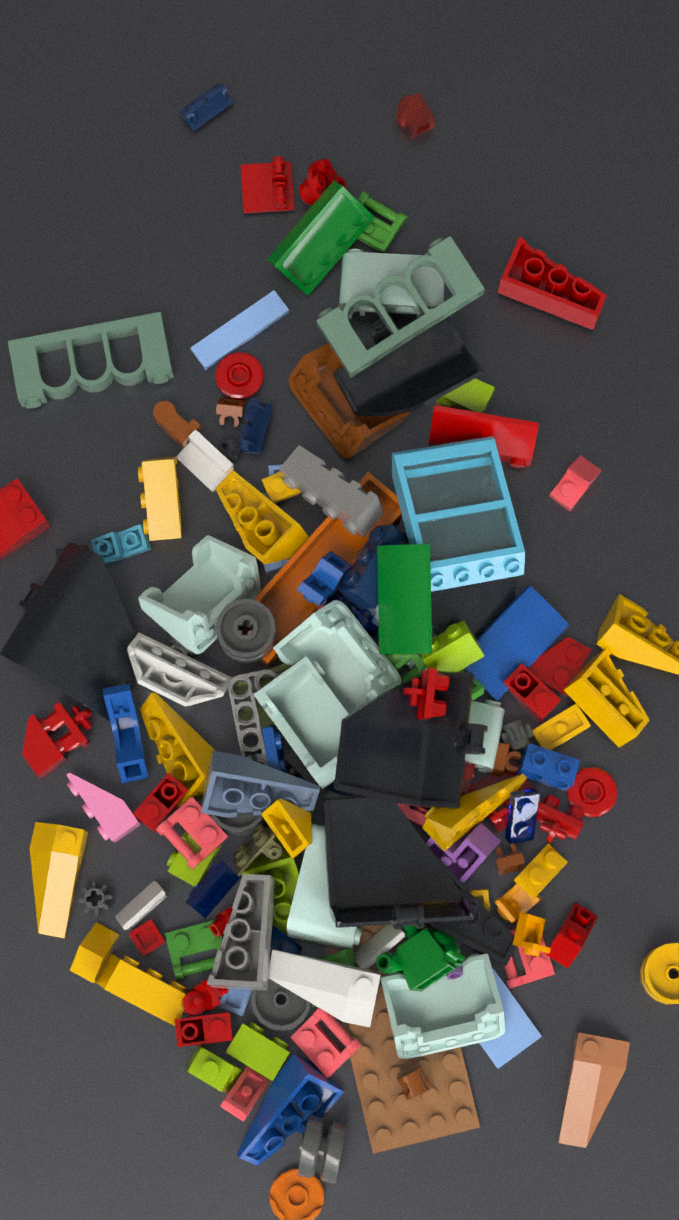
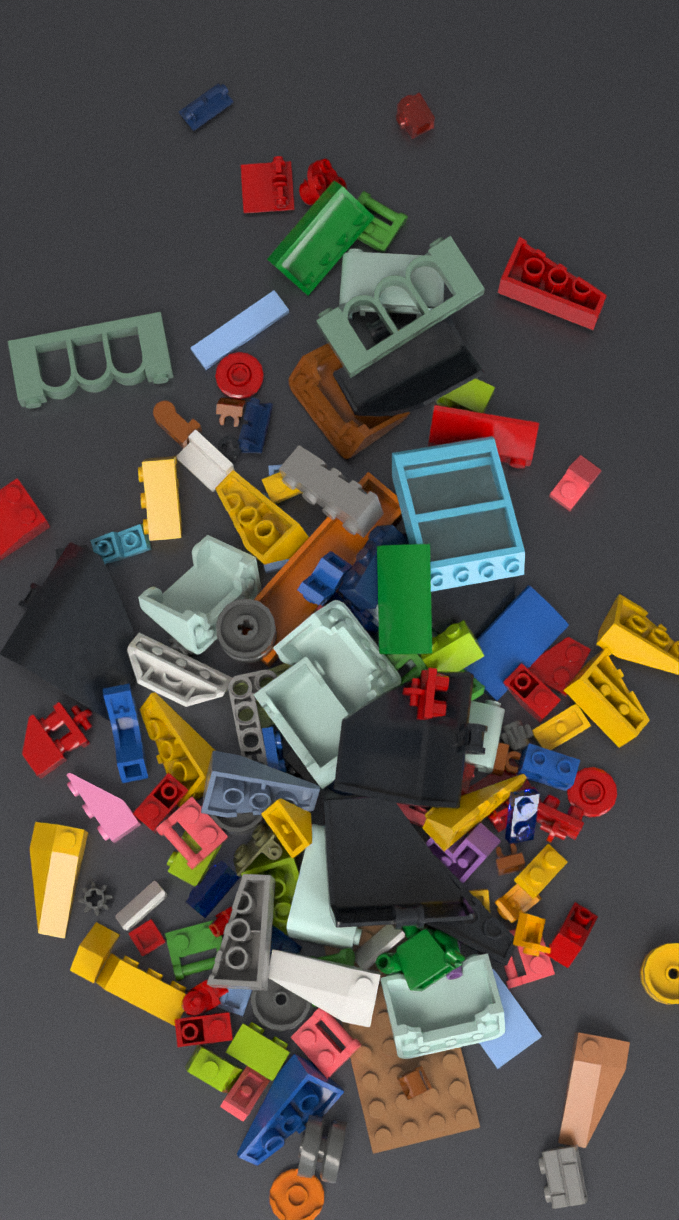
(564, 1176): none -> light grey brick

